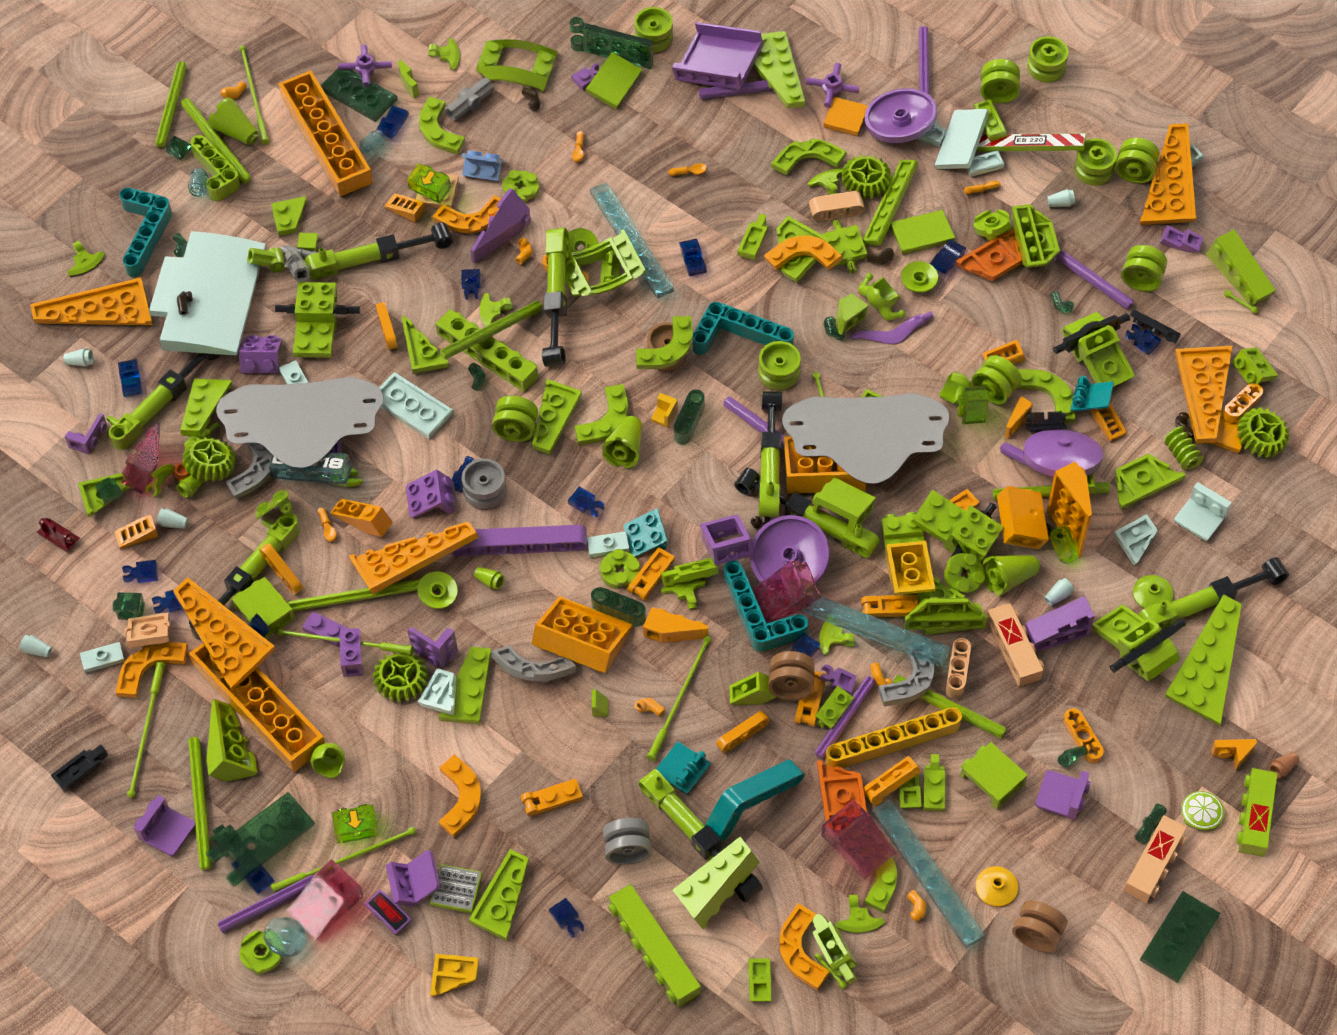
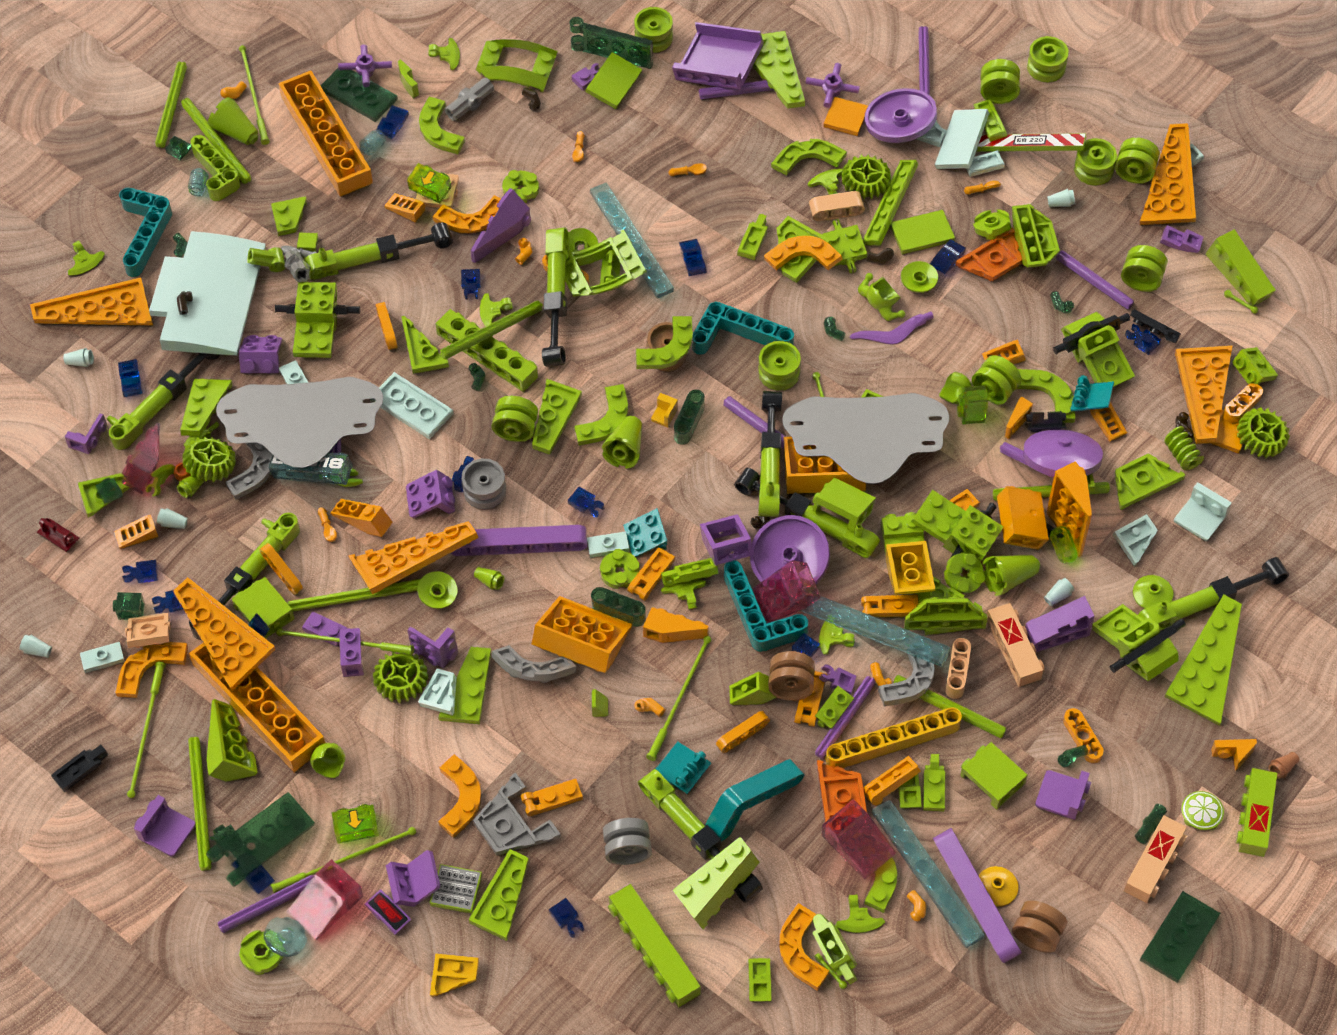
(279, 499): lime hinge -> none
(482, 166): light blue bracket -> none
(503, 825): none -> light grey wing
(850, 312): lime slope -> none
(977, 895): none -> medium lavender beam

